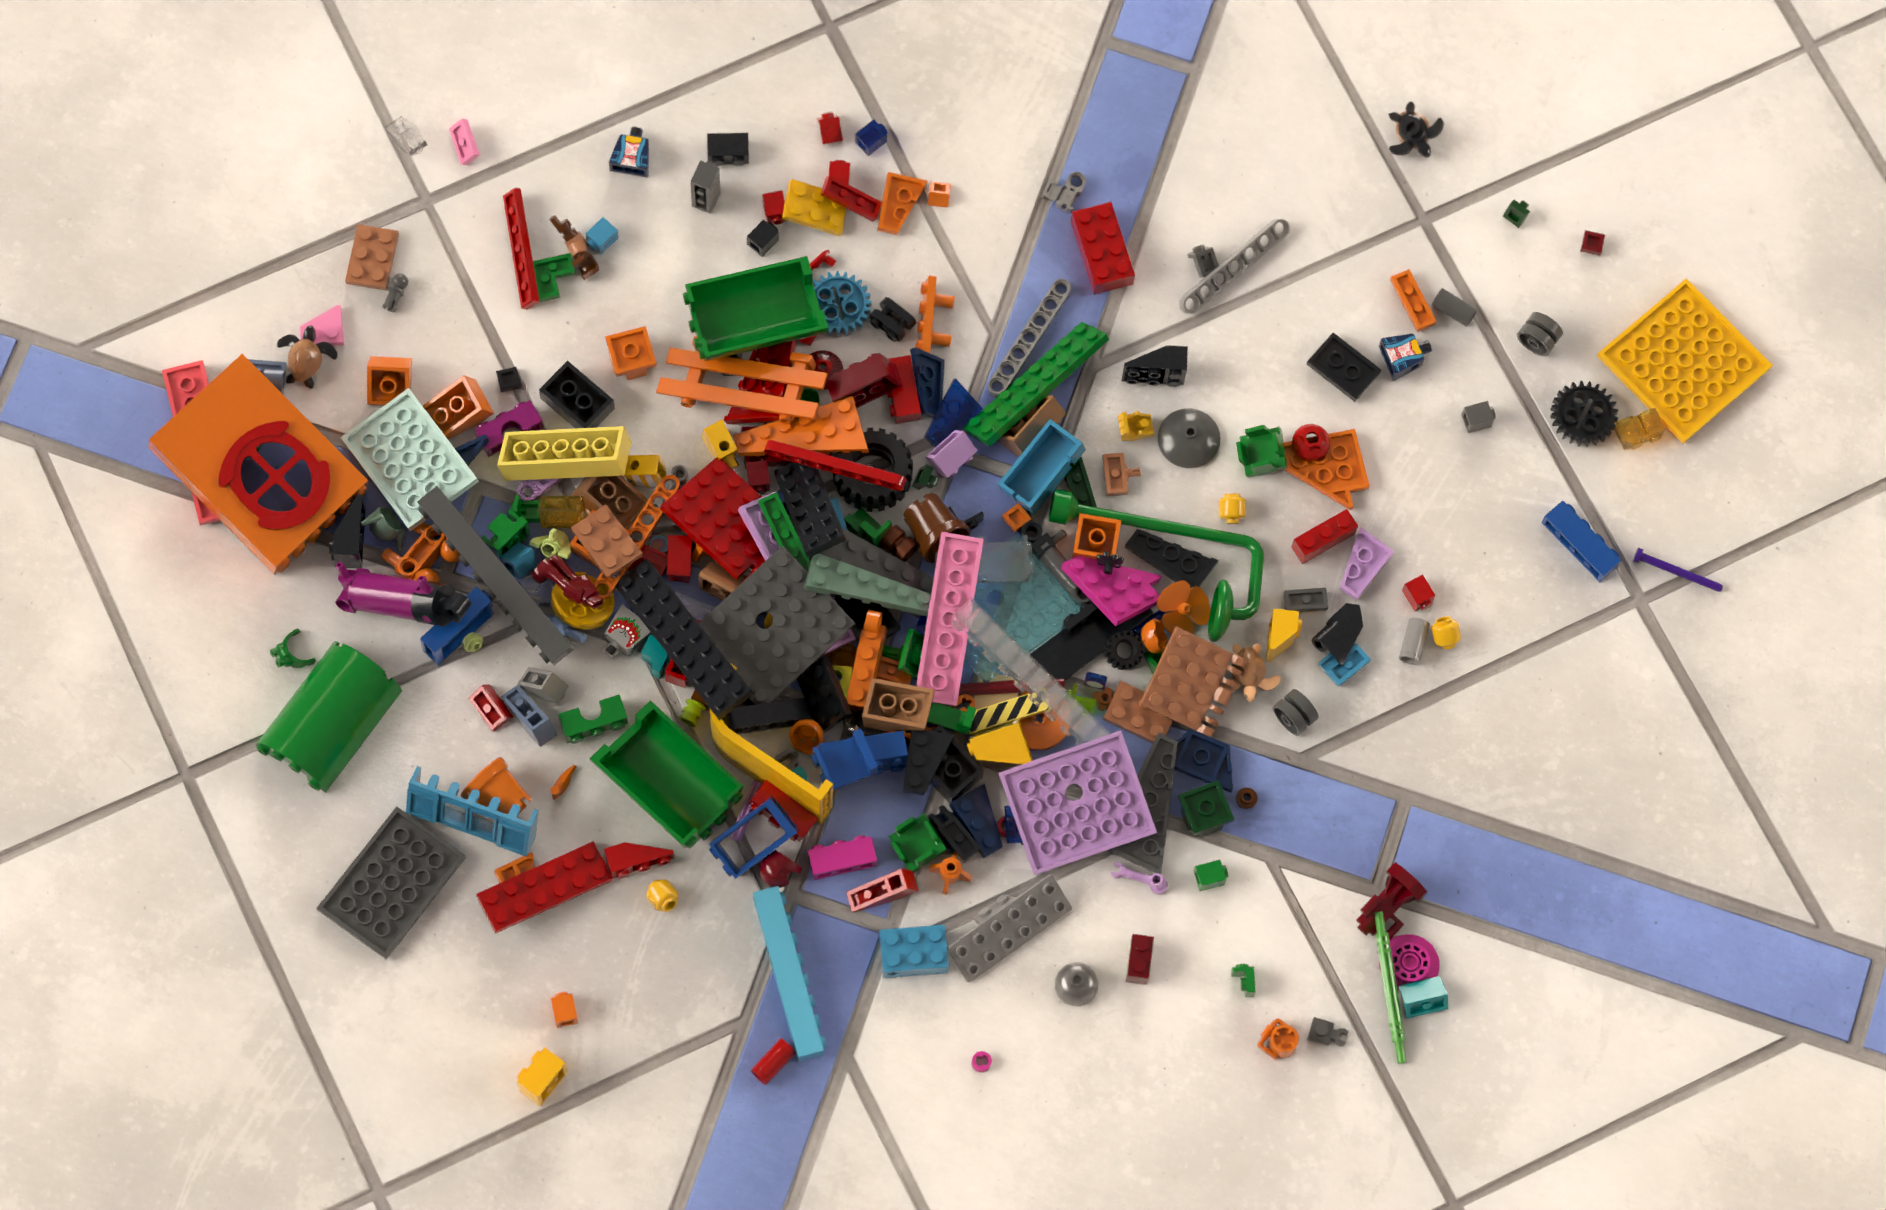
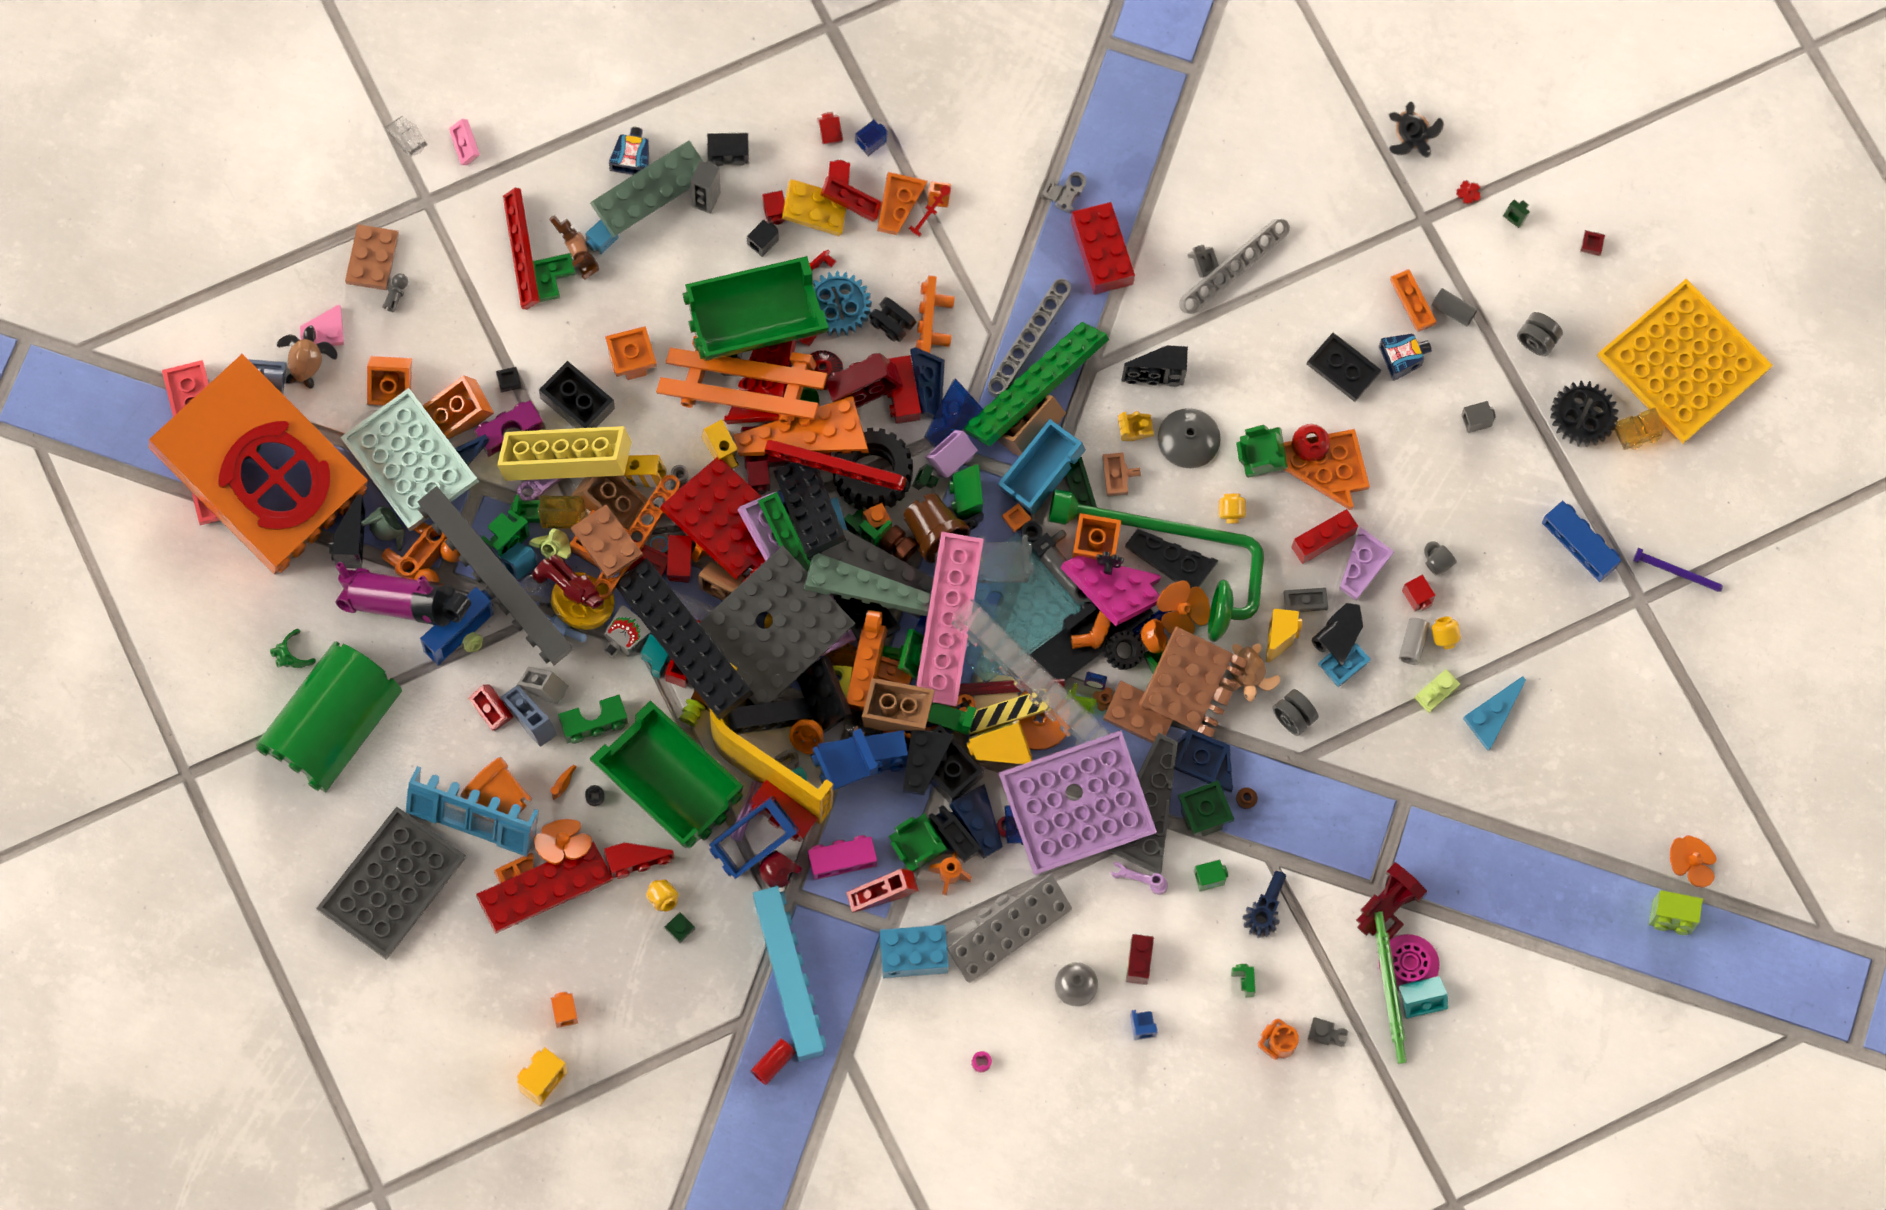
(556, 841): none -> orange piece
(594, 802): none -> black bush
(647, 189): none -> sand green plate
(679, 927): none -> dark green plate
(876, 516): none -> orange brick
(945, 191): none -> red piece
(967, 492): none -> green slope
(1095, 636): none -> orange arm
(1143, 1025): none -> blue panel
(1265, 907): none -> dark blue gear
(1437, 690): none -> yellowish green plate
(1440, 559): none -> dark grey piece
(1468, 192): none -> red plant
(1490, 716): none -> dark azure wing
(1675, 912): none -> lime brick
(1690, 855): none -> orange piece

